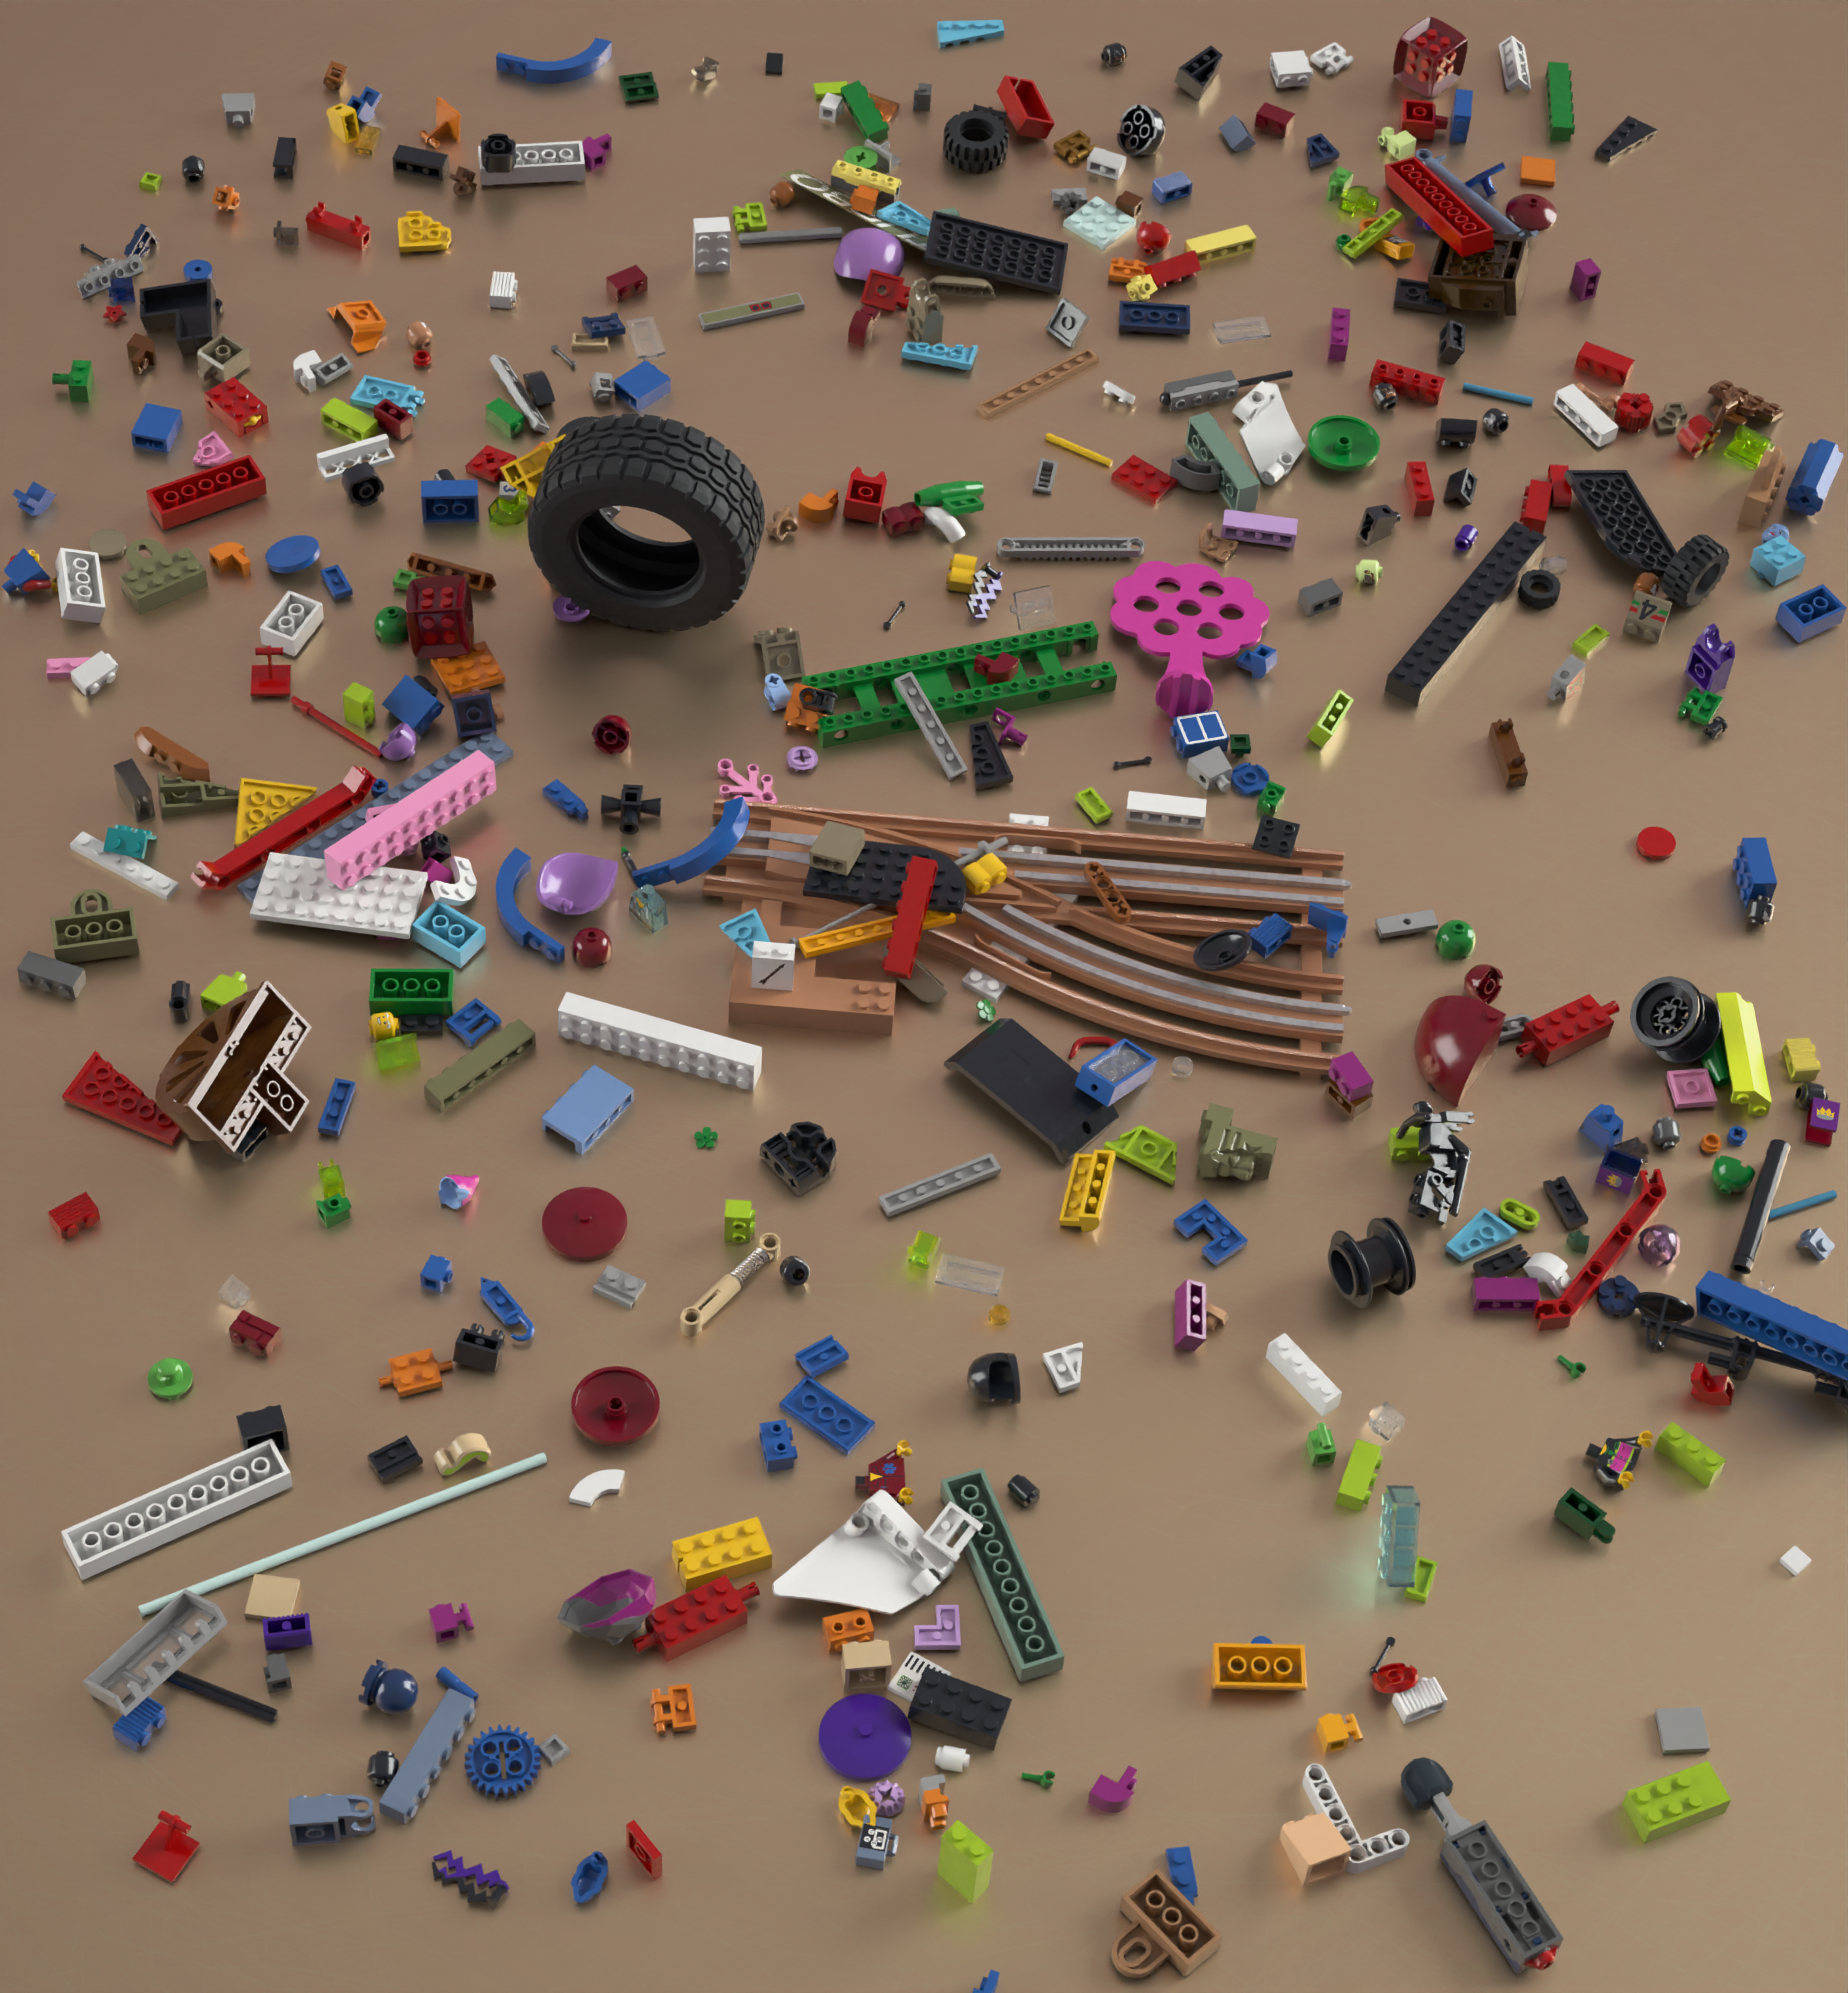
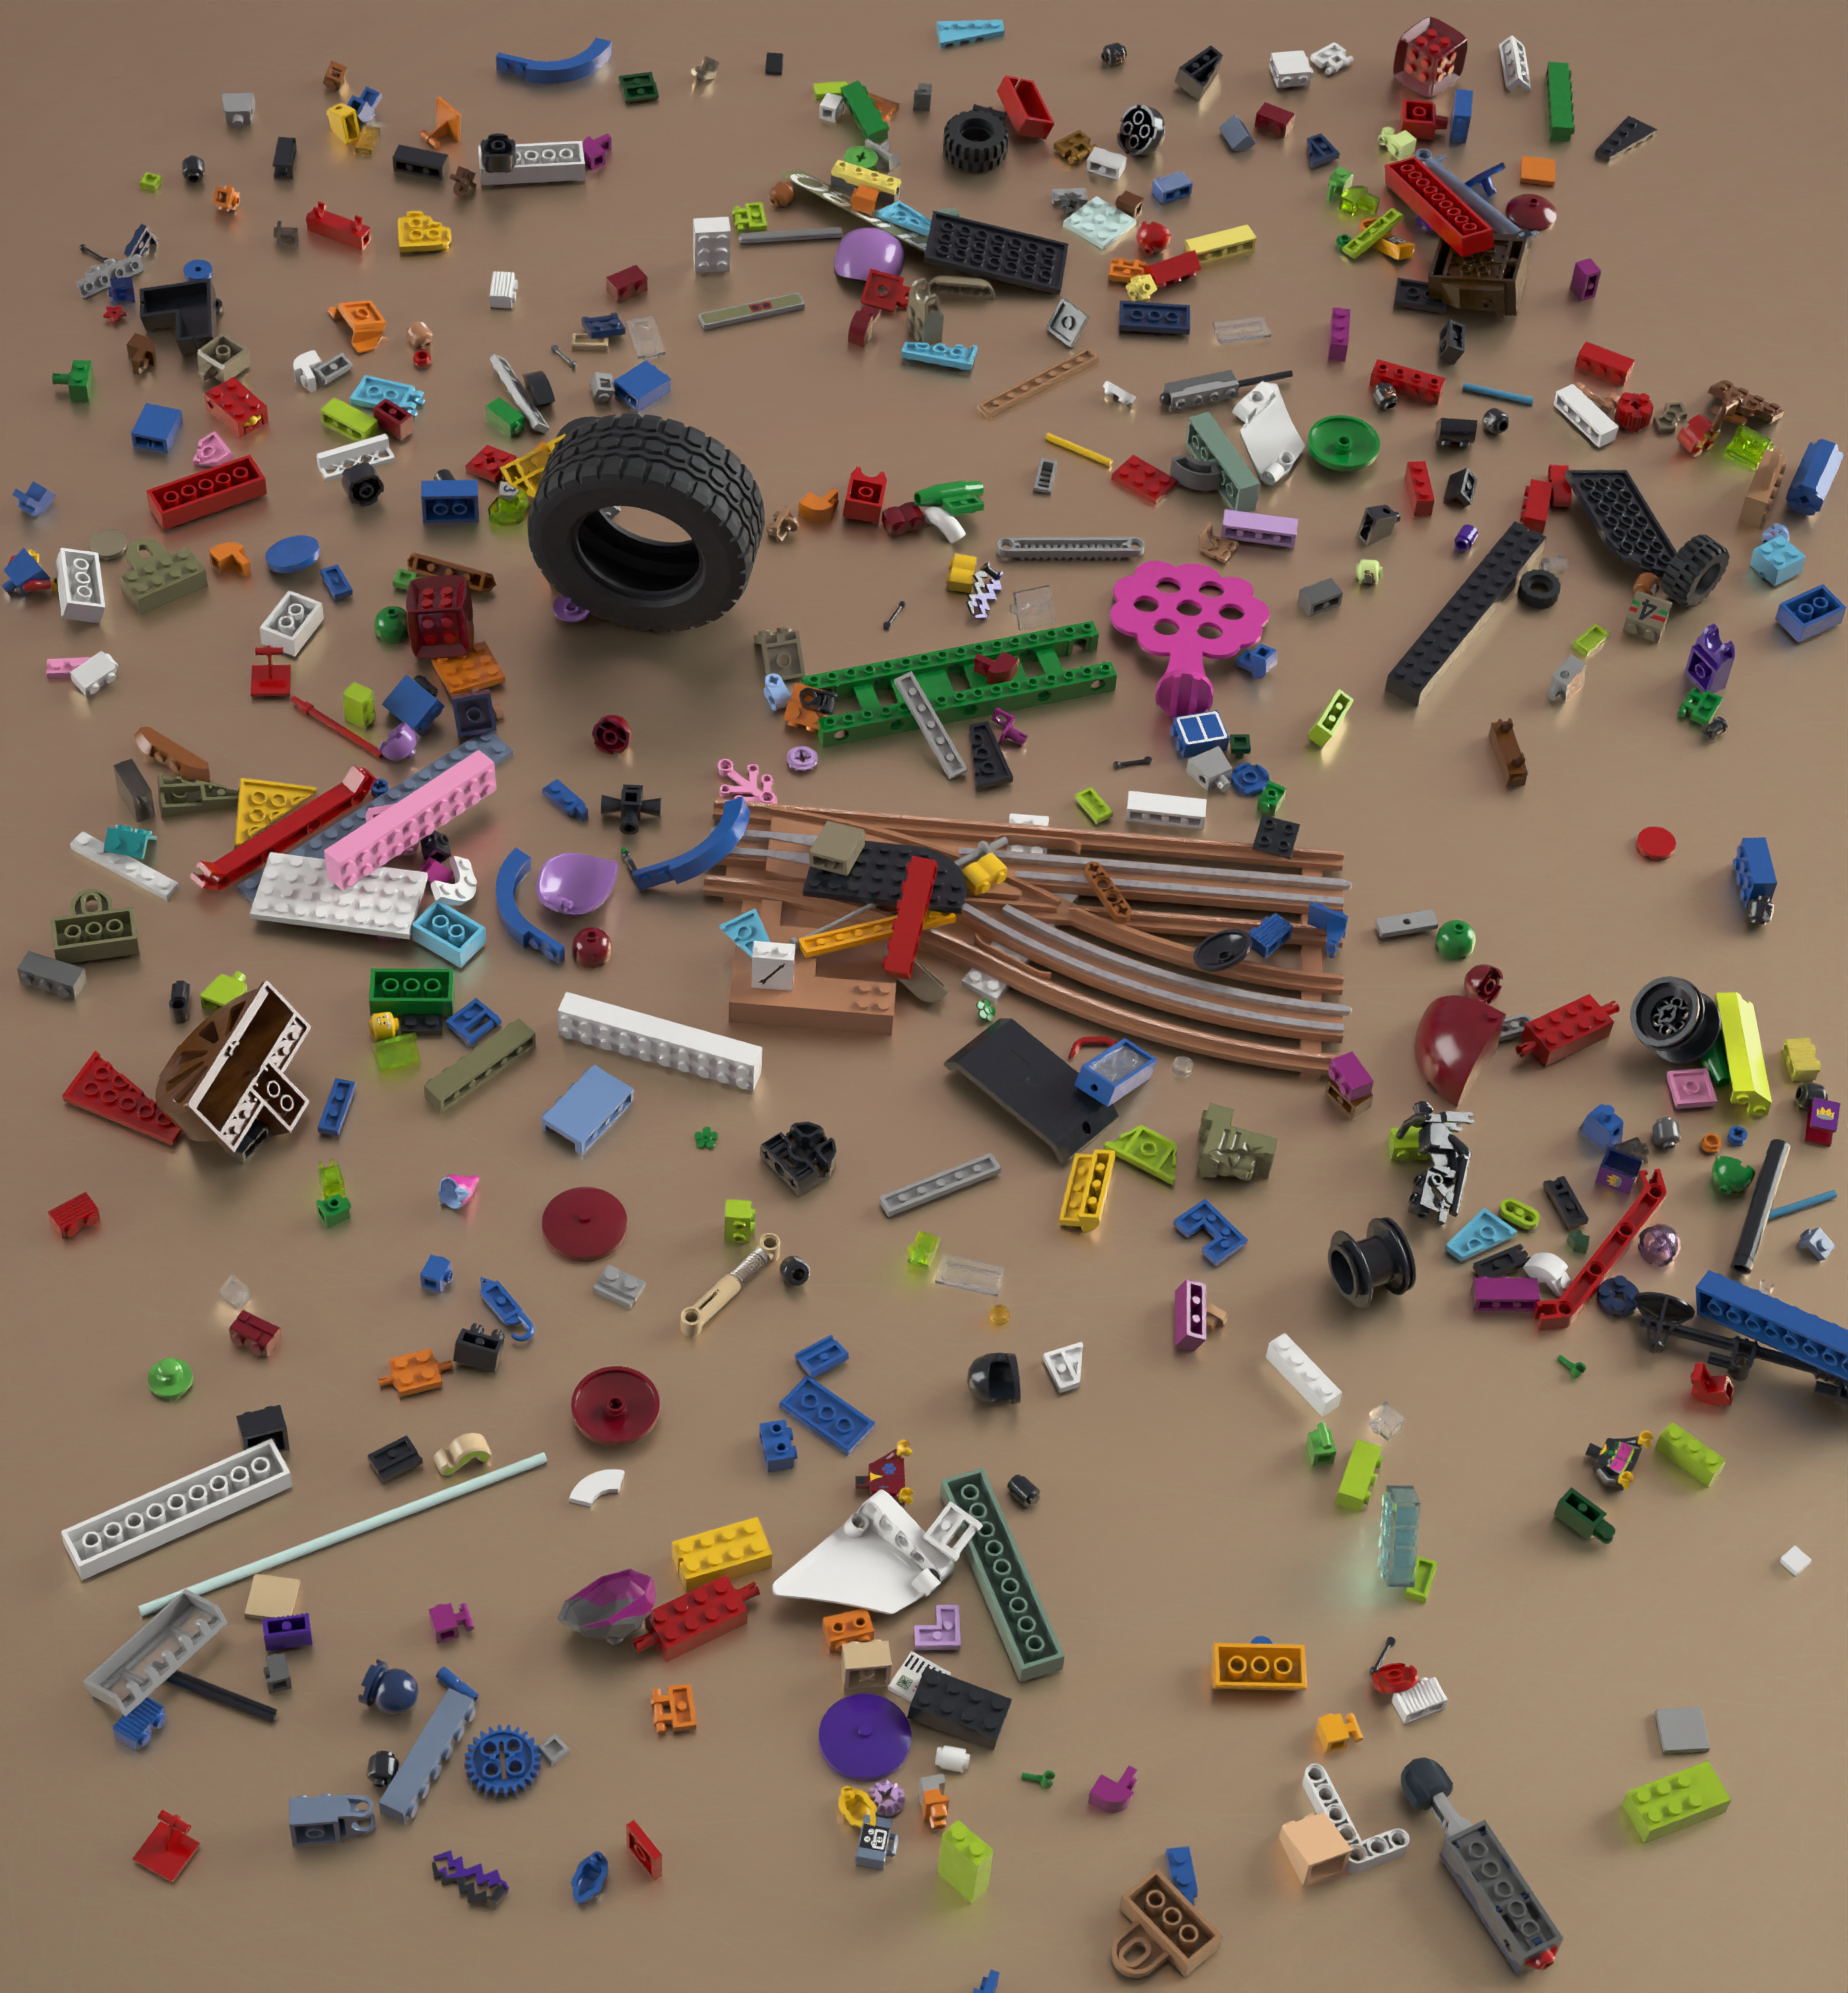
(649, 908): clear light blue torso -> none

